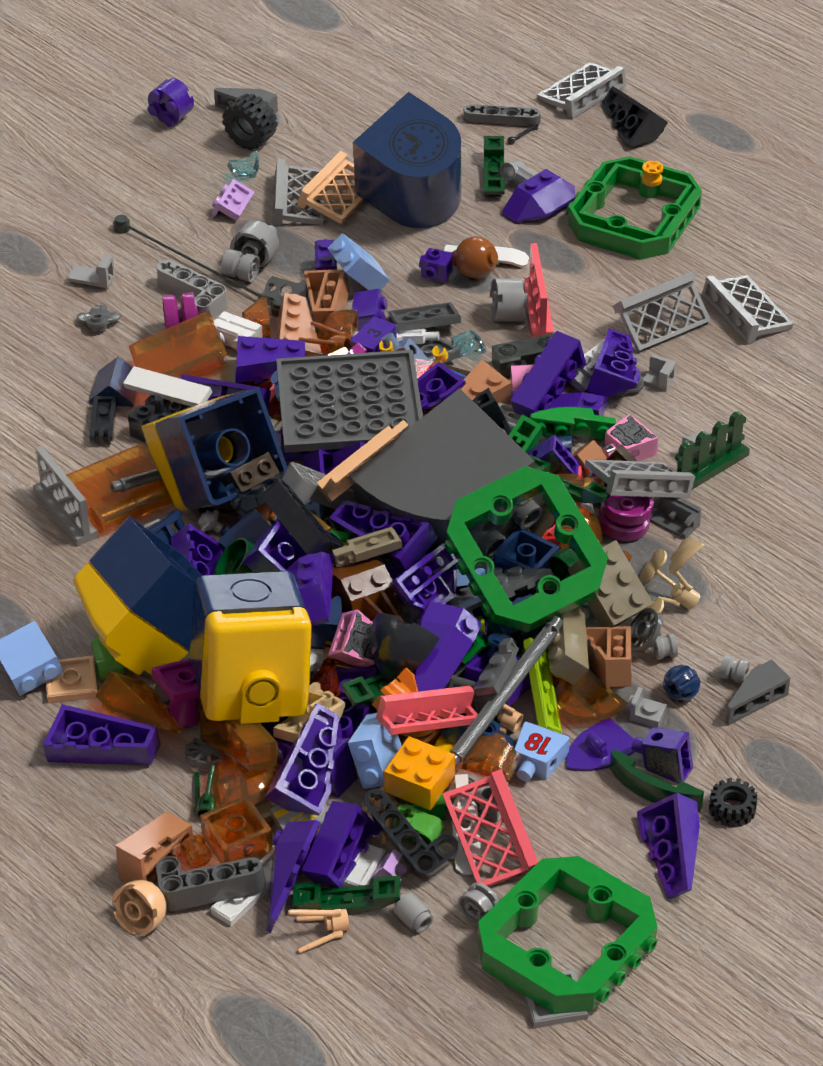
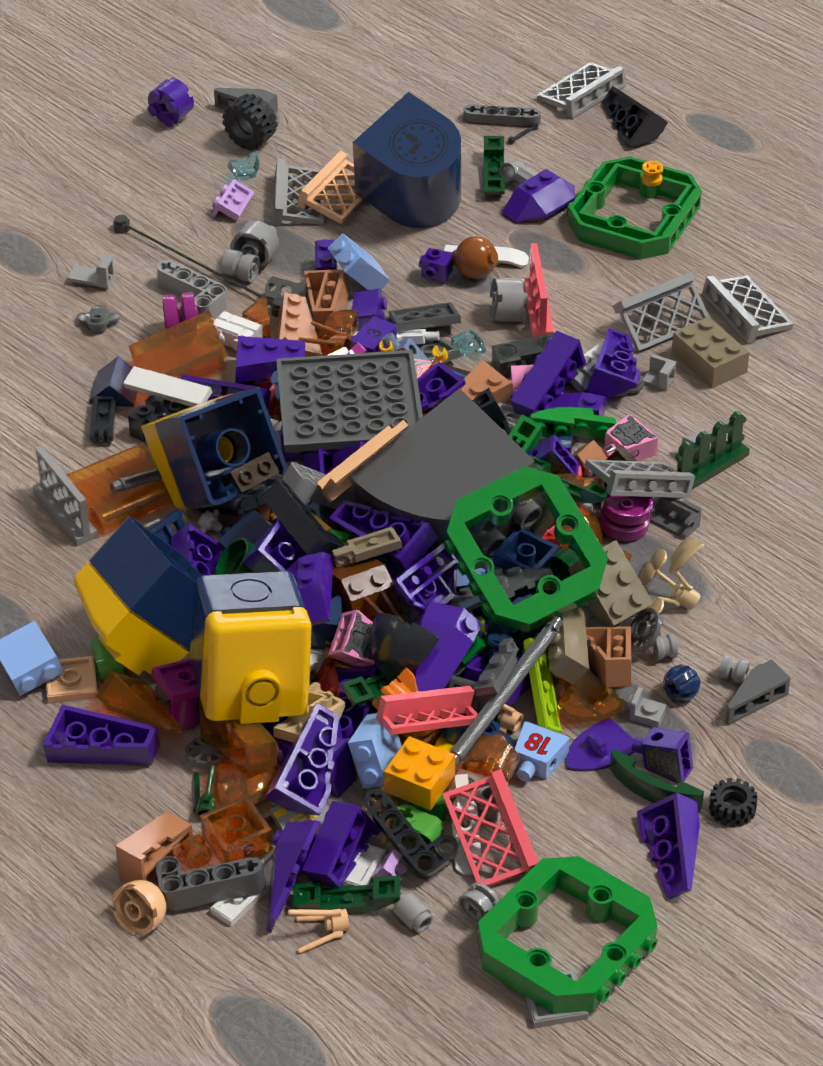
(710, 352): none -> dark tan brick

